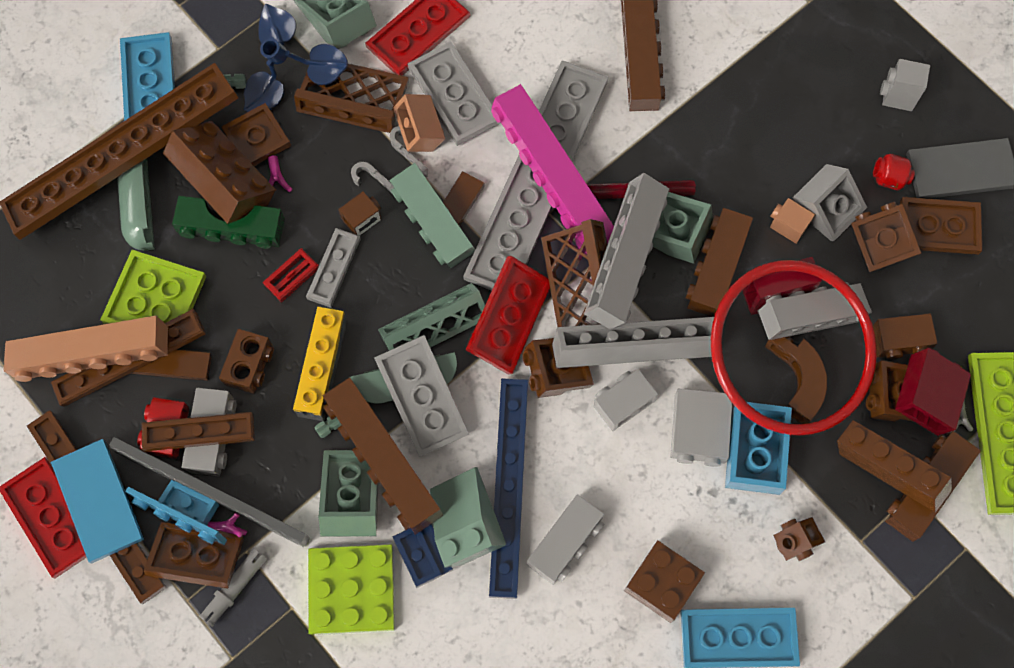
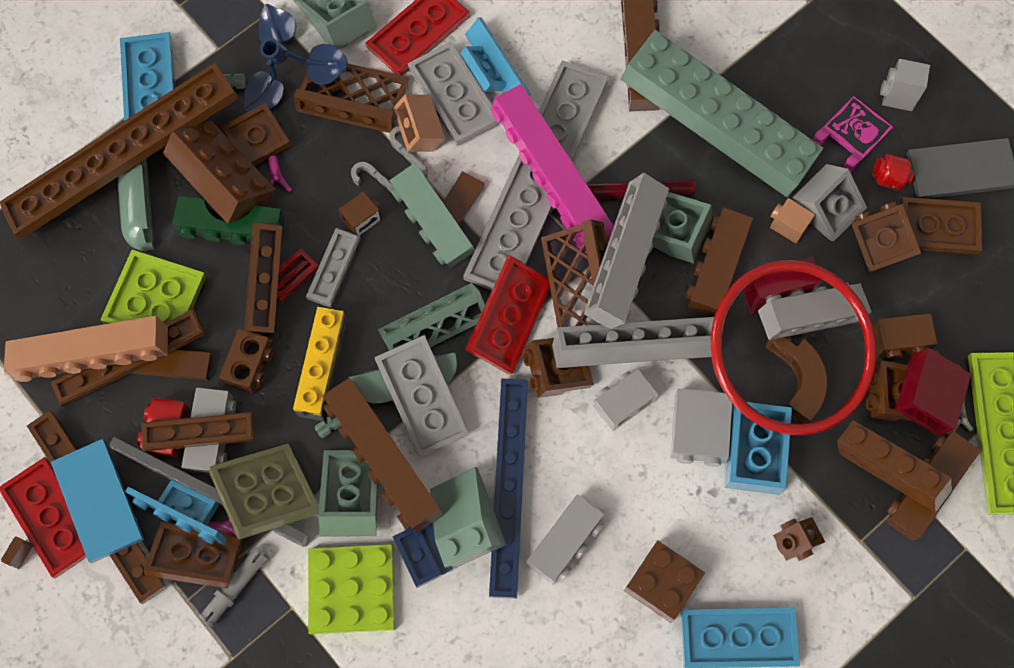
(16, 552): none -> reddish brown tile
(263, 278): none -> reddish brown brick
(263, 491): none -> olive plate
(489, 61): none -> dark azure bracket
(721, 113): none -> sand green brick
(855, 129): none -> flag

